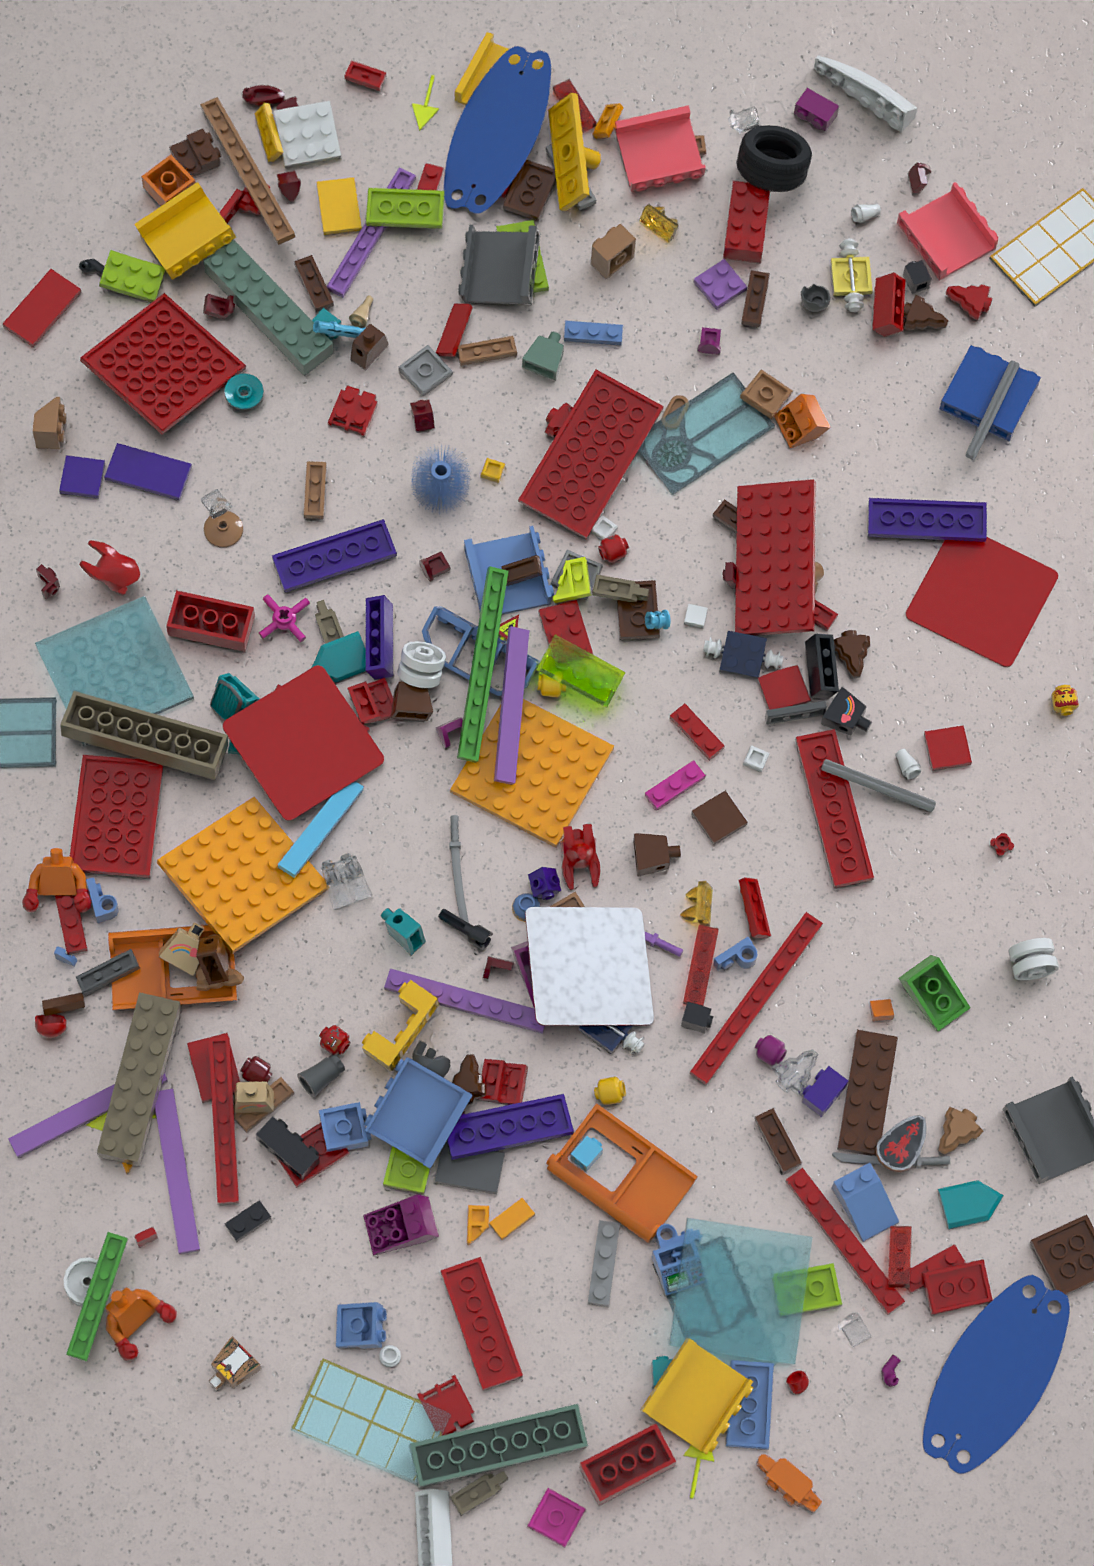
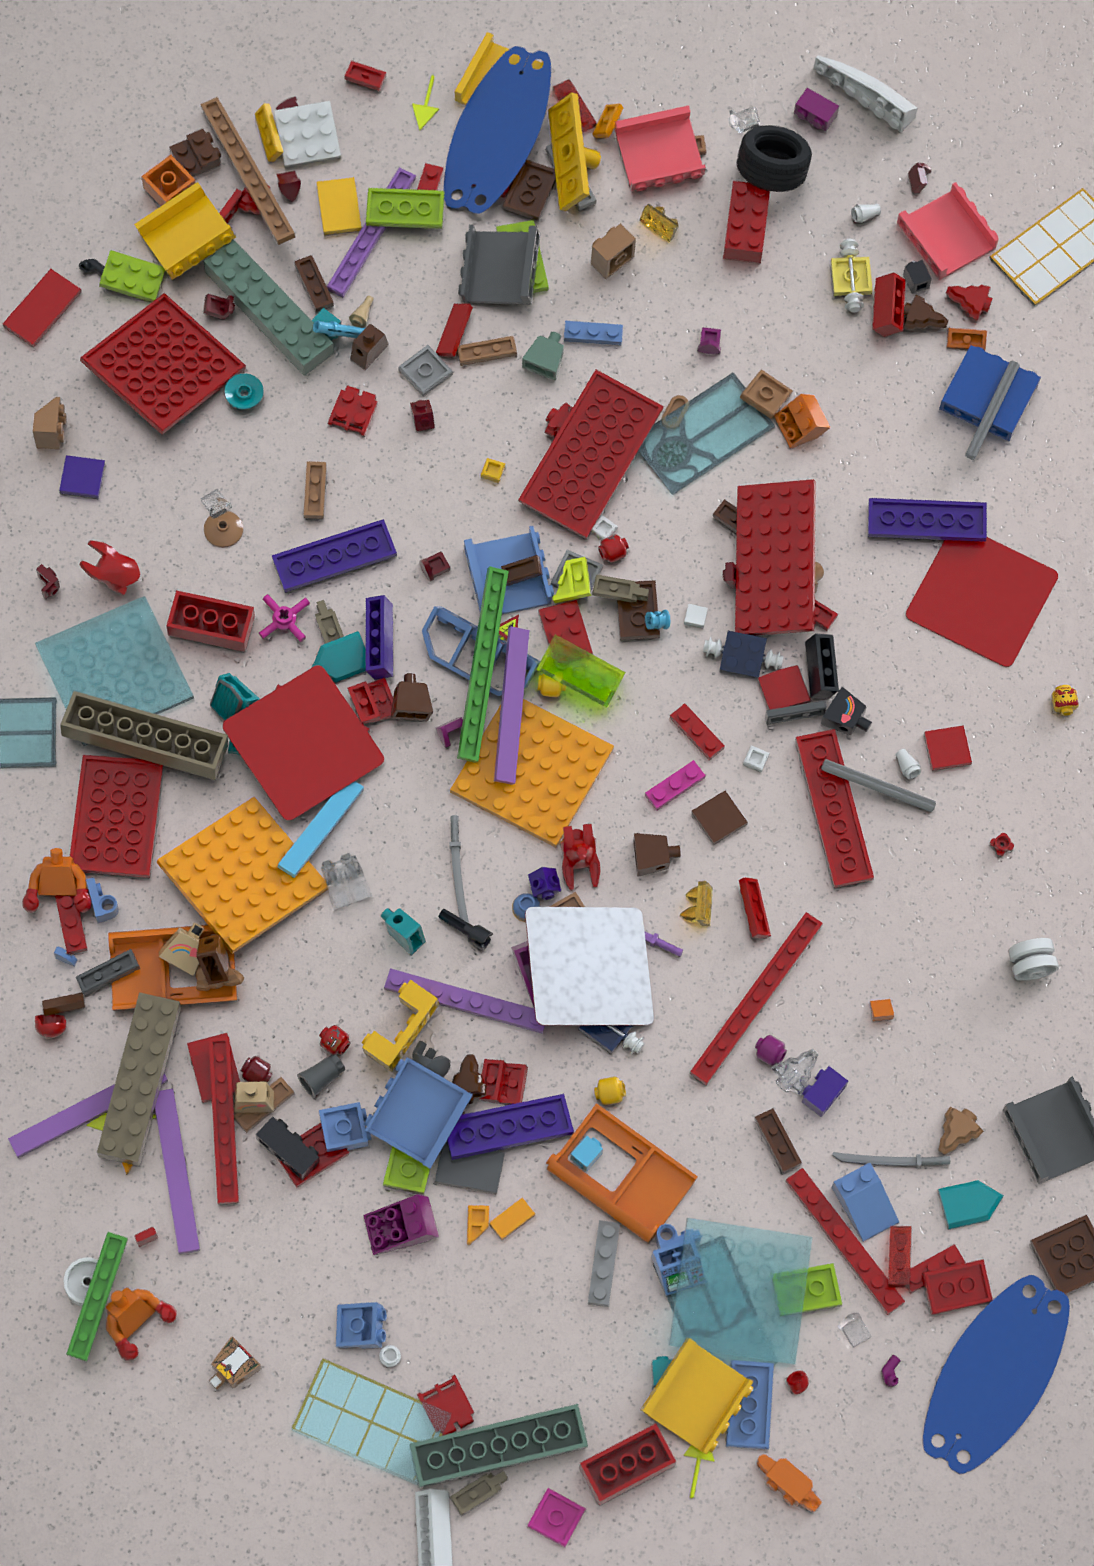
(148, 471): dark purple tile -> none
(248, 1221): black plate -> none
(263, 94): dark red arm -> none
(421, 664): white wheel -> none
(440, 479): medium blue piece -> none
(481, 1323): red plate -> none
(496, 962): dark red tile -> none
(697, 1017): black brick -> none
(700, 965): clear red plate -> none
(720, 284): medium lavender plate -> none
(735, 953): medium blue plate -> none
(755, 298): reddish brown plate -> none
(815, 298): dark grey hair -> none
(852, 650): reddish brown rock -> none
(867, 1092): reddish brown plate -> none
(902, 1144): shield -> none
(934, 992): bright green slope -> none
(963, 338): none -> orange slope

